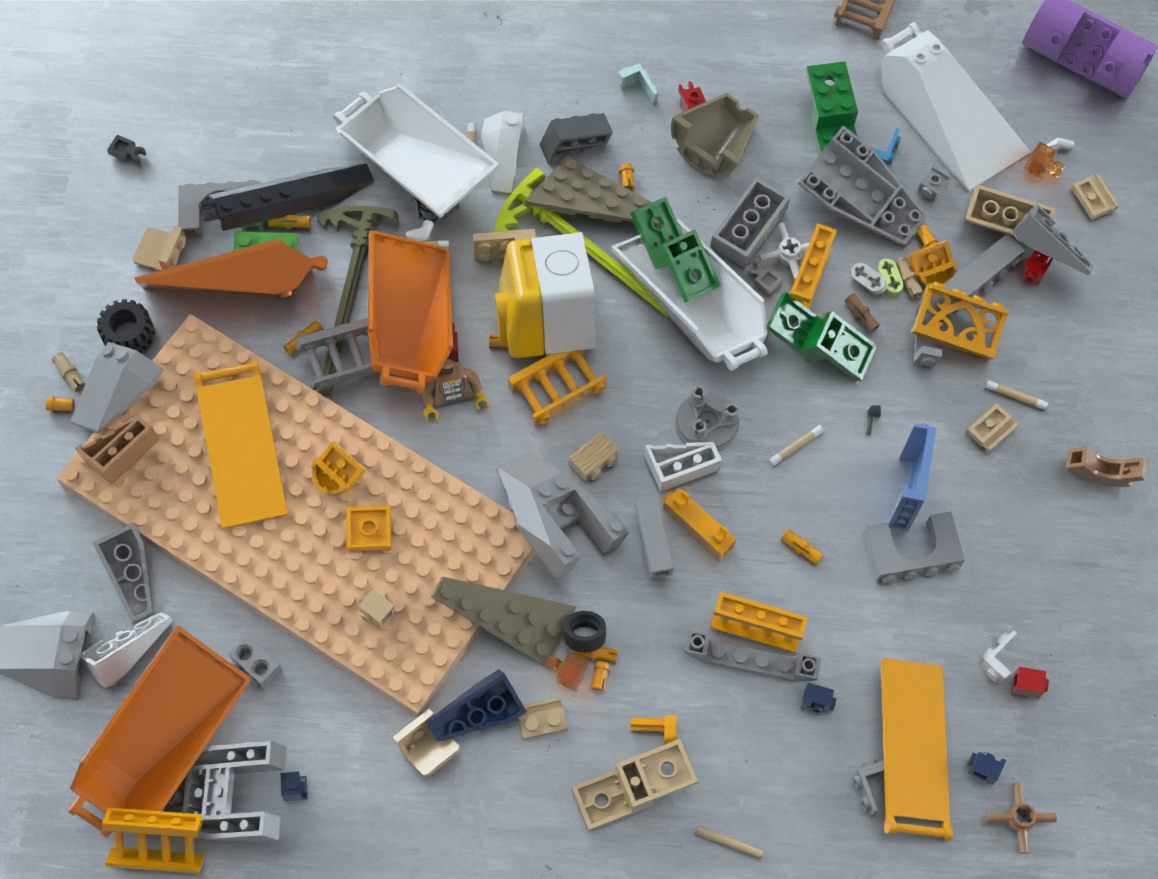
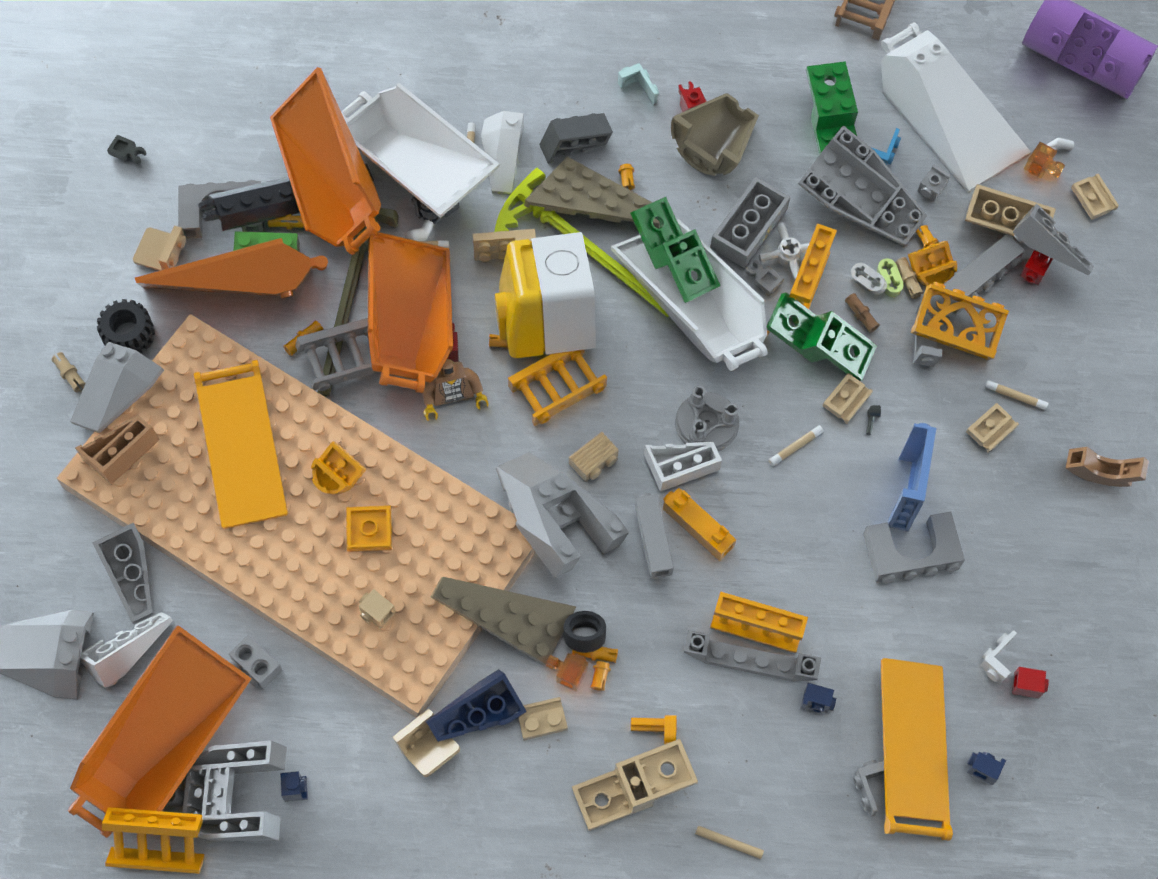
(60, 404): light orange pin -> none
(325, 166): none -> orange windscreen
(802, 546): light orange pin -> none
(847, 398): none -> tan plate
(1026, 811): medium nougat bar -> none

